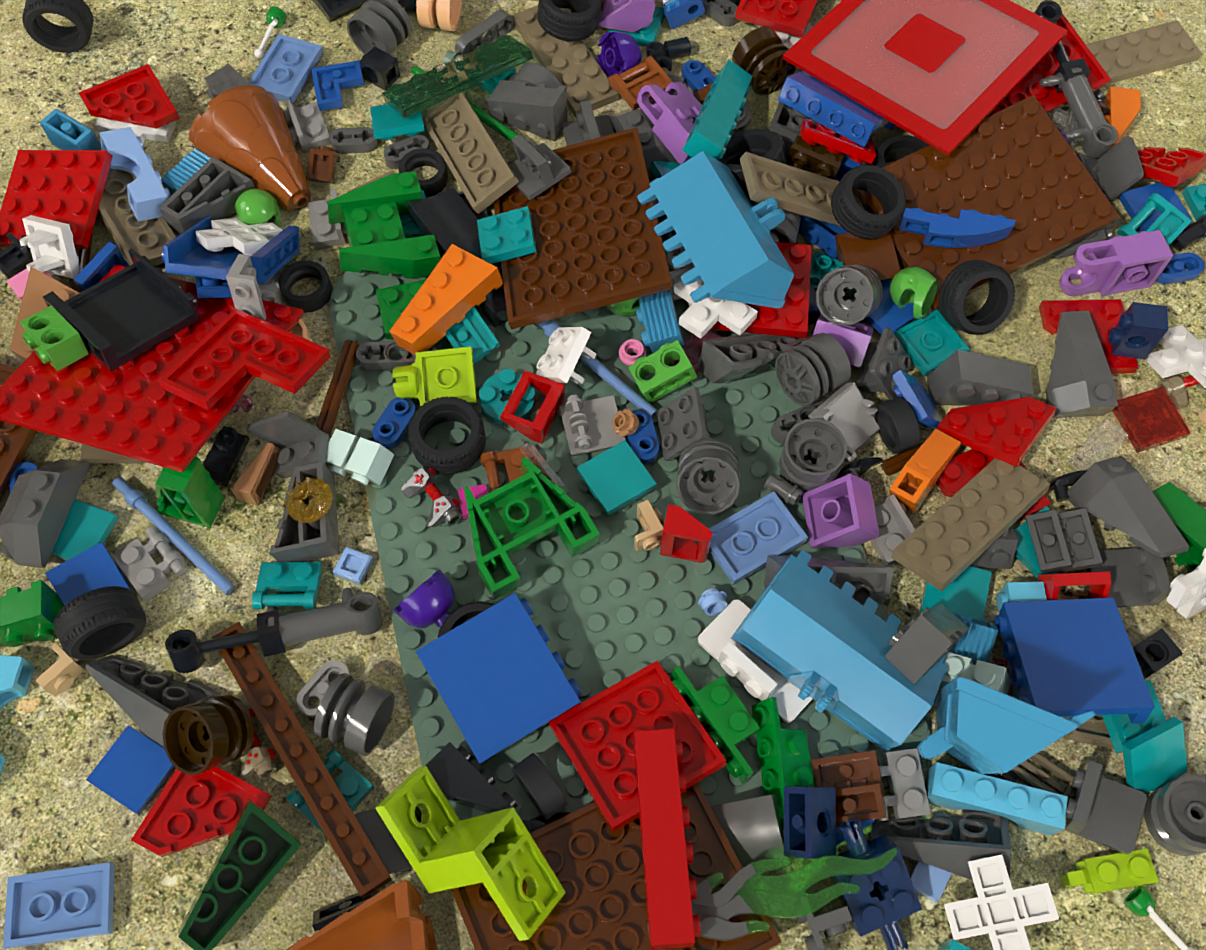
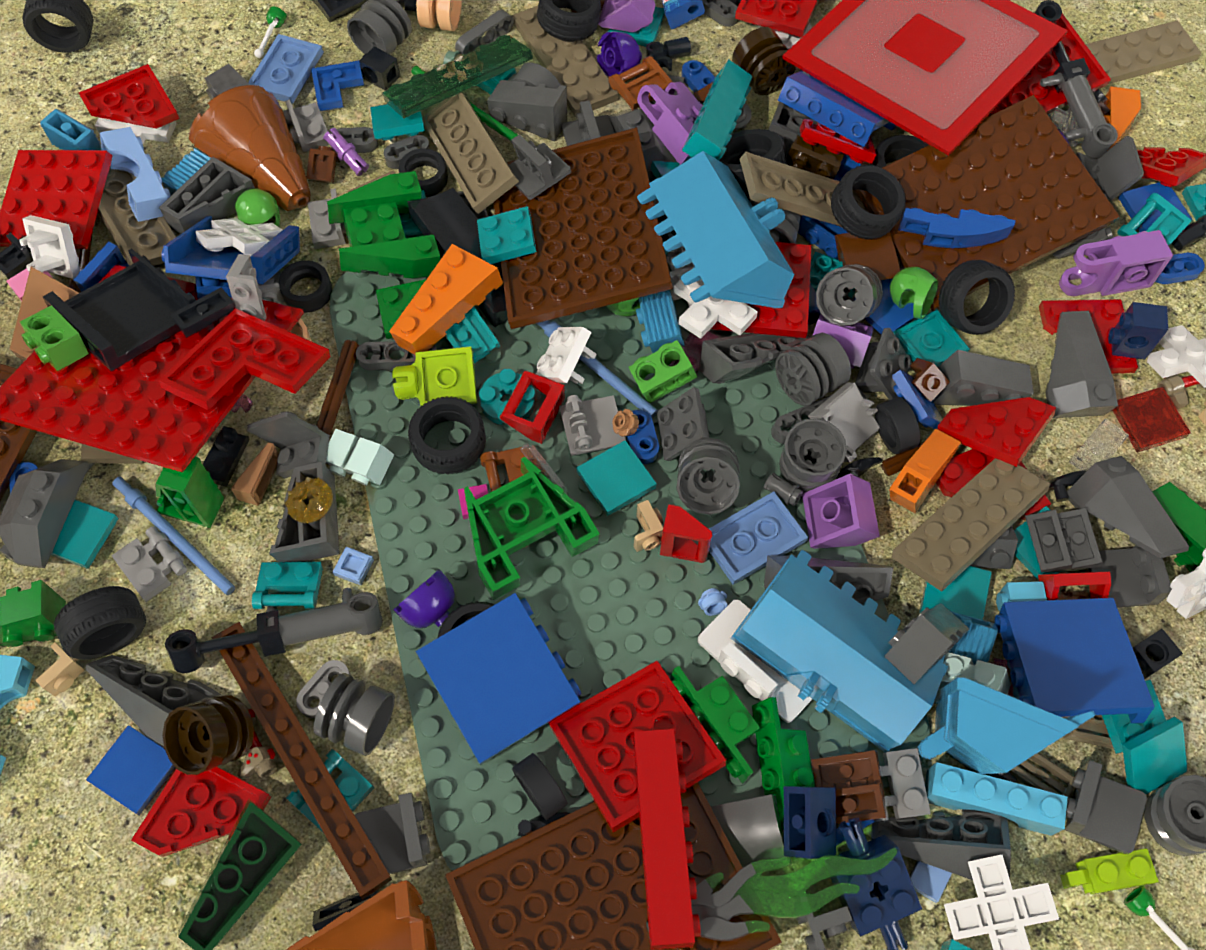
(59, 905): medium blue plate -> none
(86, 573): blue tile -> none
(203, 312): none -> black plate
(346, 151): none -> medium lavender pin
(394, 420): blue plate -> none
(444, 508): flat silver piece -> none
(463, 782): black slope -> none
(472, 851): lime bracket -> none
(631, 346): bright pink plate -> none
(893, 528): light grey bracket -> none
(928, 378): none -> reddish brown bracket

